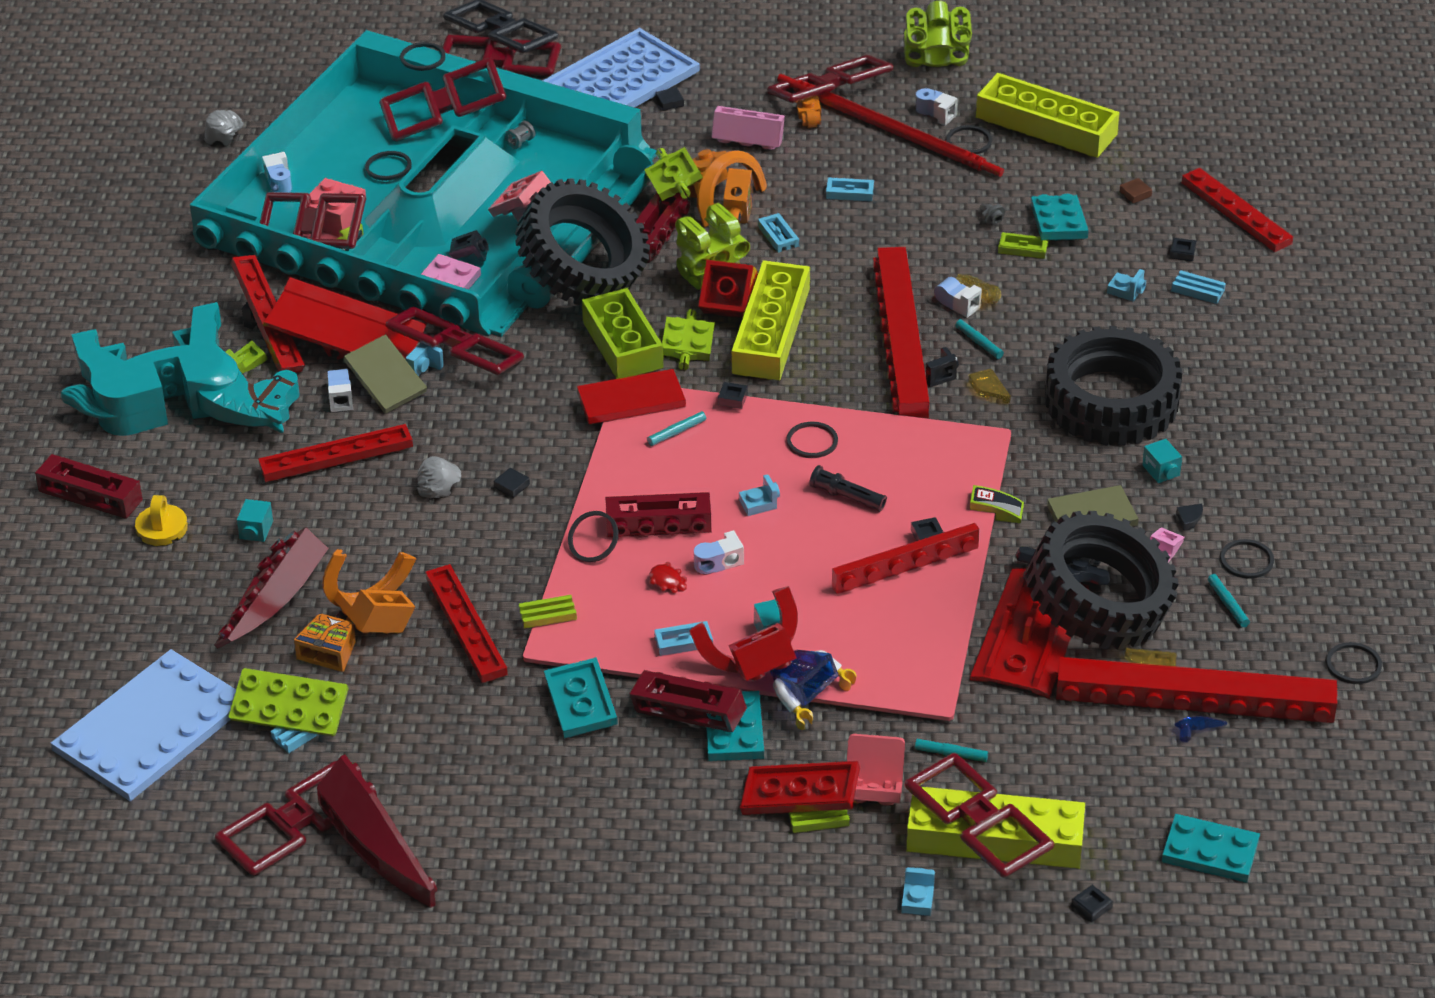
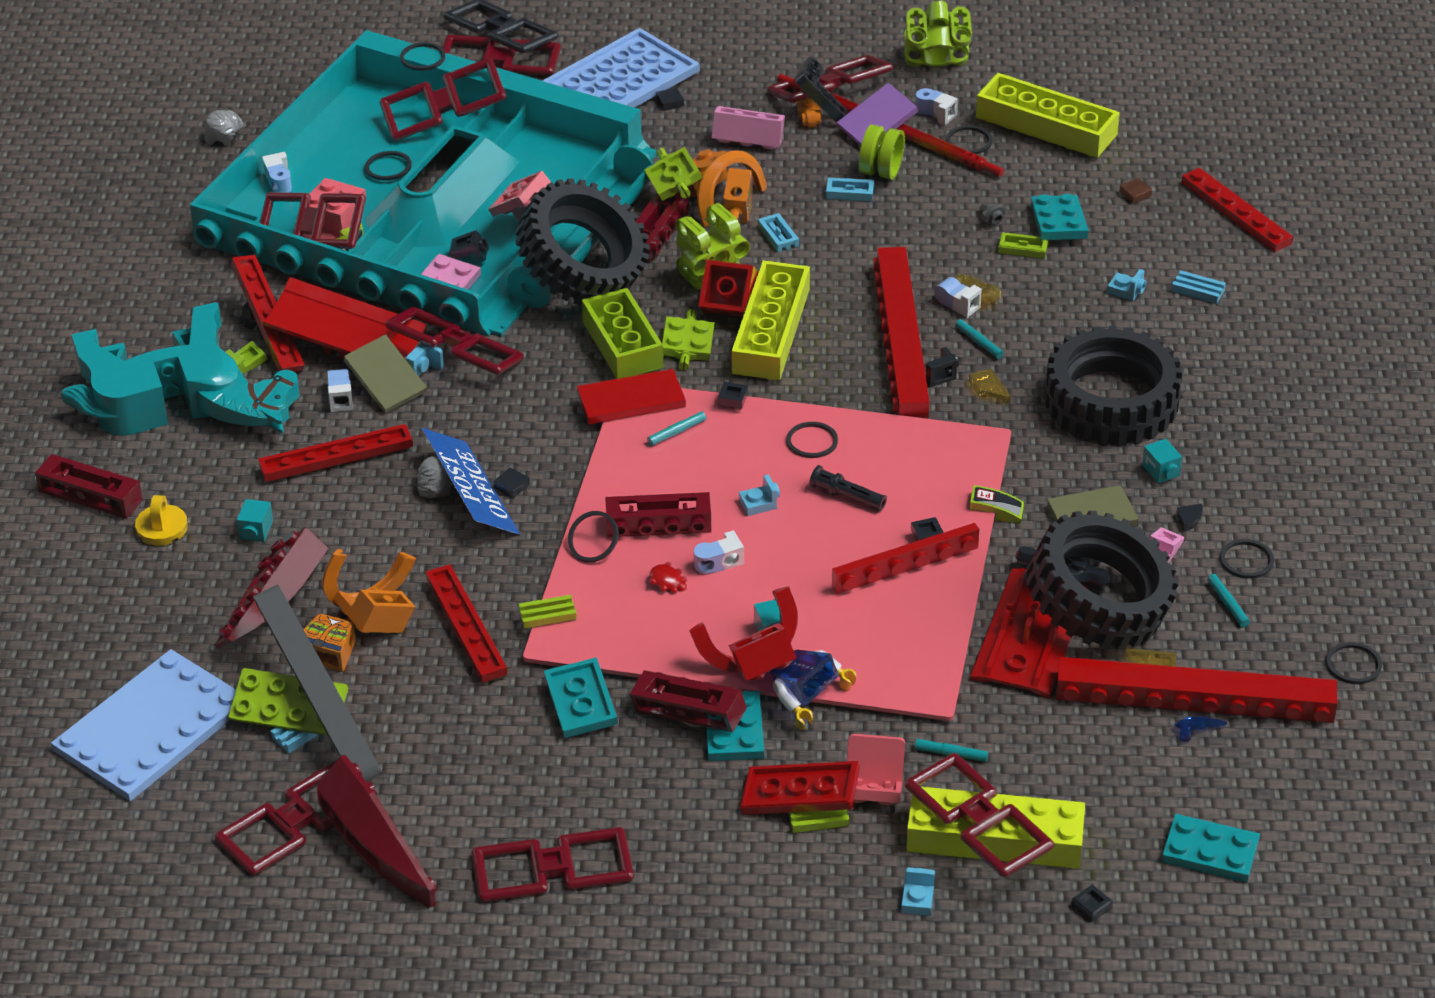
(315, 681): none -> dark grey beam
(470, 481): none -> blue sticker
(519, 134): dark grey bush -> none
(552, 863): none -> dark red bar
(677, 638): medium azure tile -> none
(808, 81): none -> black beam
(881, 151): none -> lime wheel
(883, 108): none -> medium lavender tile
(1183, 249): black tile -> none

